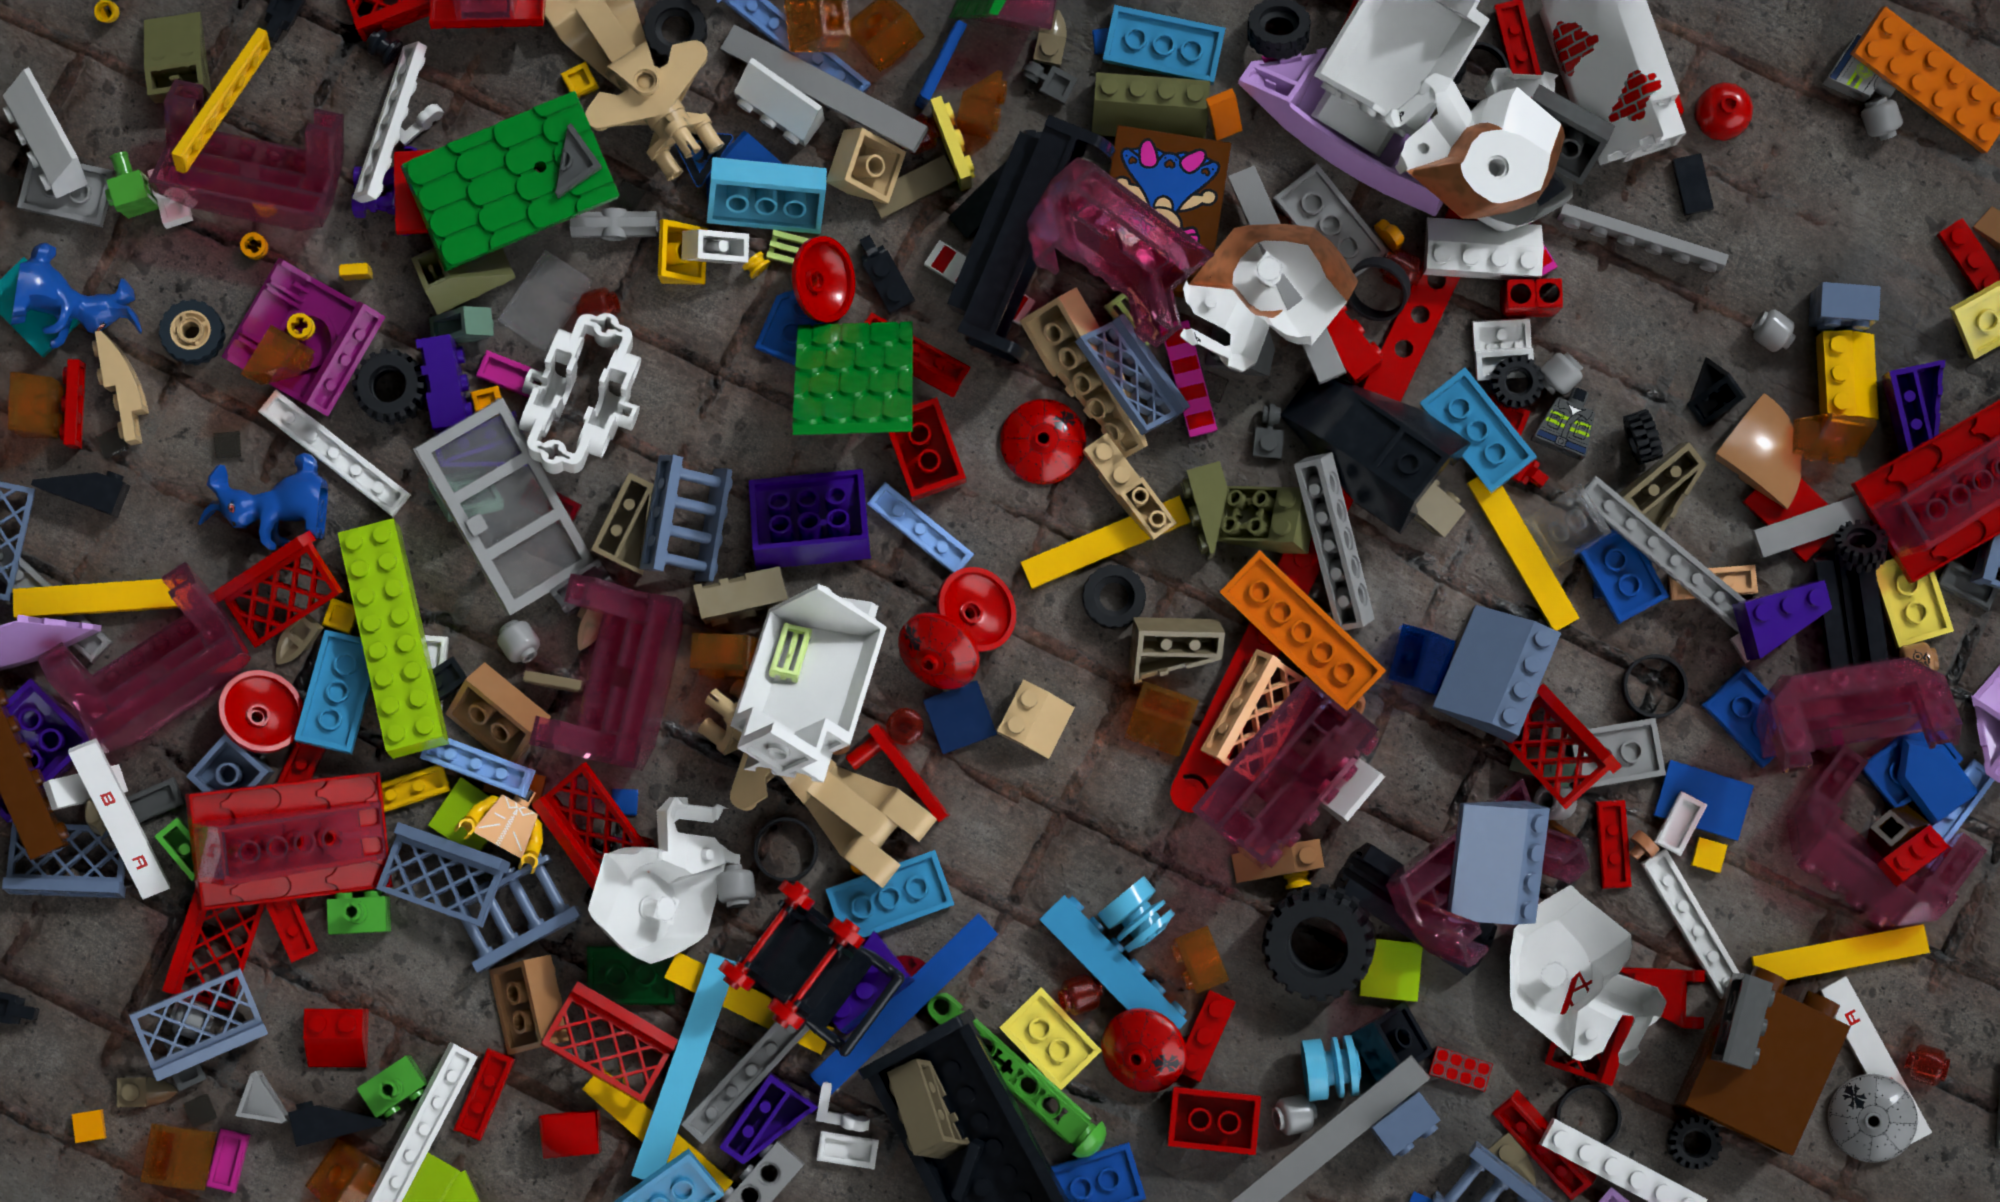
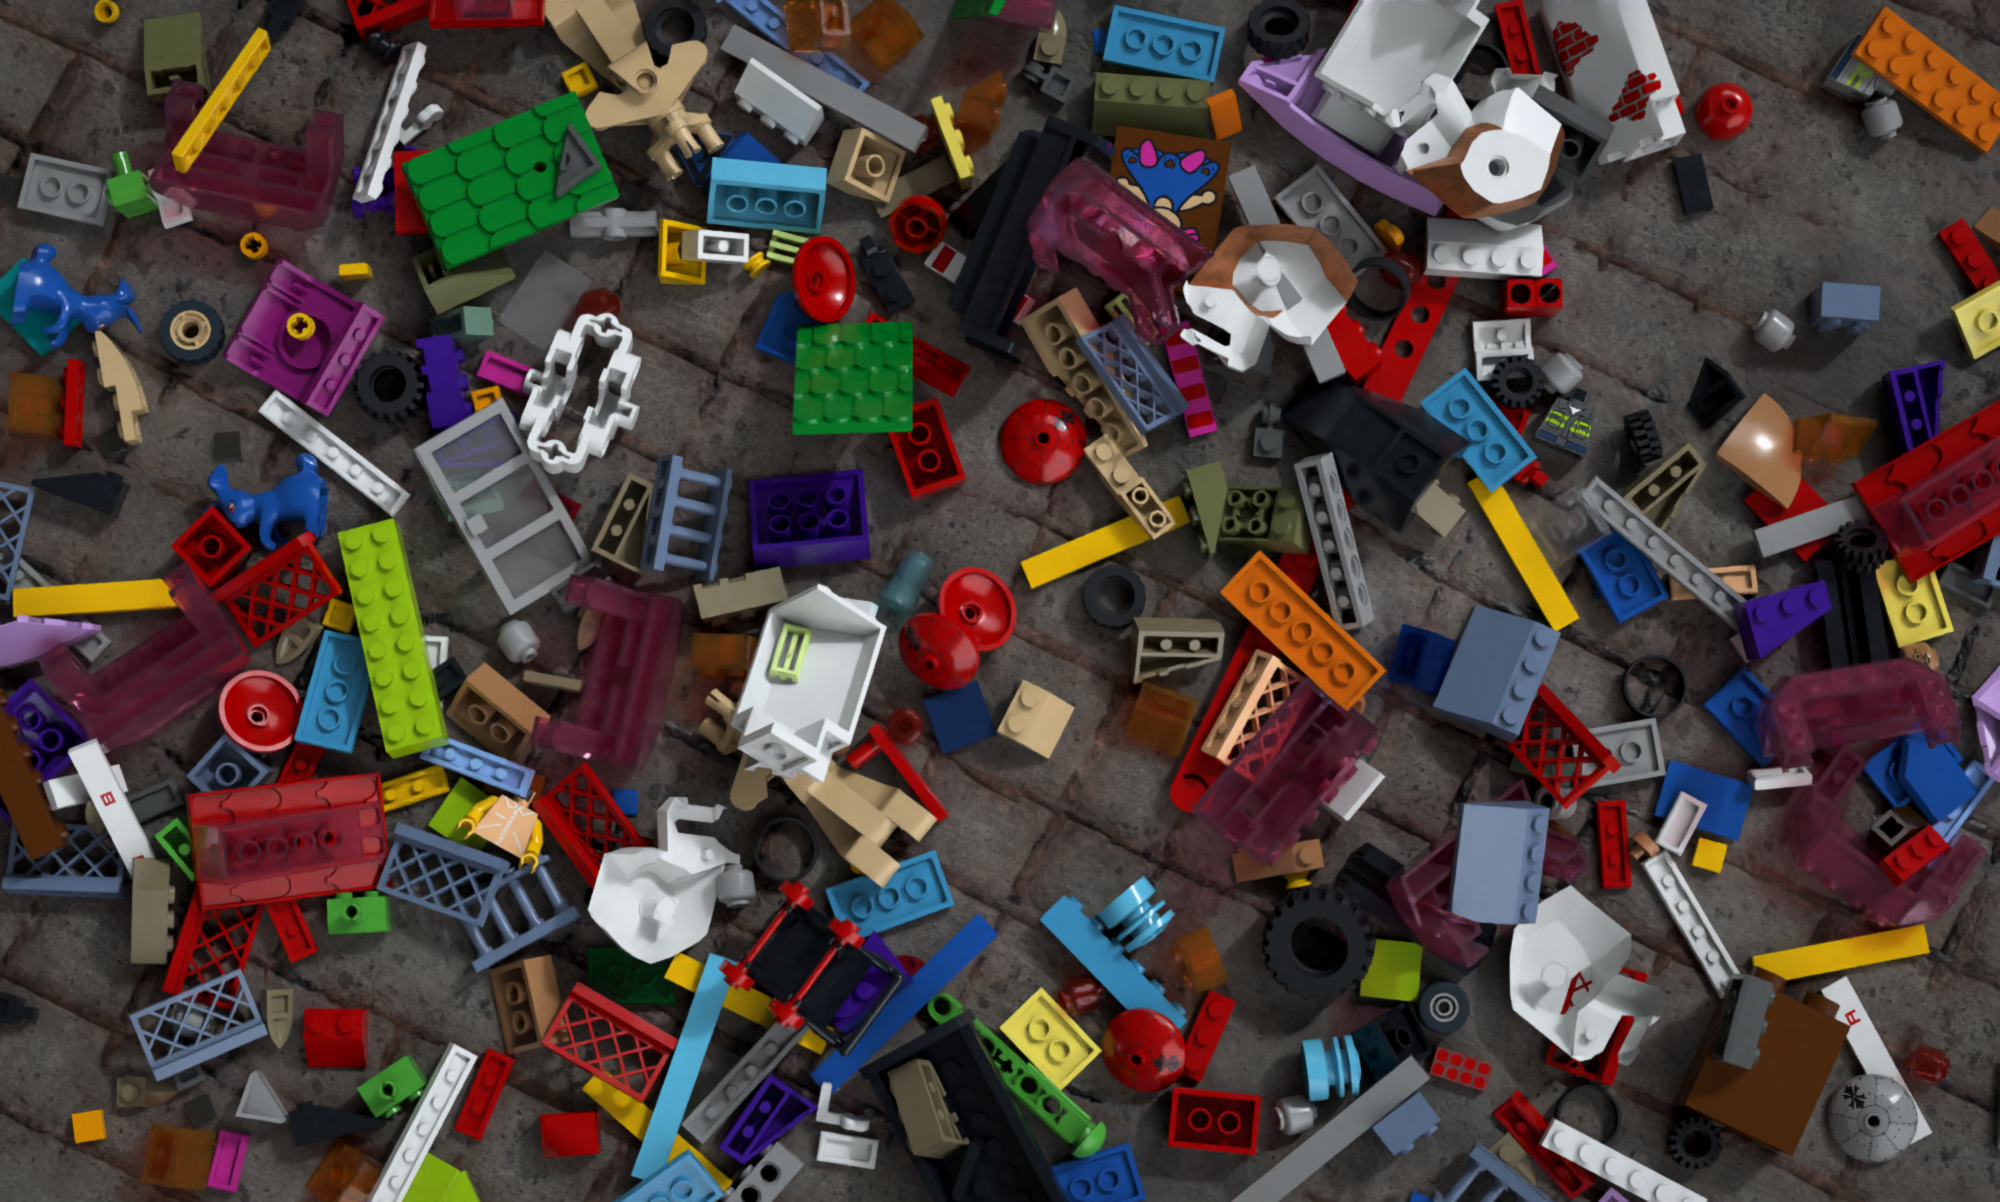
(43, 135): white slope -> none
(151, 911): none -> dark tan wedge
(212, 548): none -> red slope
(278, 358): clear orange slope -> none
(278, 1012): none -> dark tan plate
(907, 582): none -> clear light blue plant
(918, 224): none -> red cylinder
(920, 528): light blue tile -> none
(940, 64): blue tile -> none
(1432, 1007): none -> black wheel
(1653, 241): light grey plate -> none
(1673, 987): red flag -> none
(1774, 778): none -> white tile
(1847, 373): yellow slope -> none

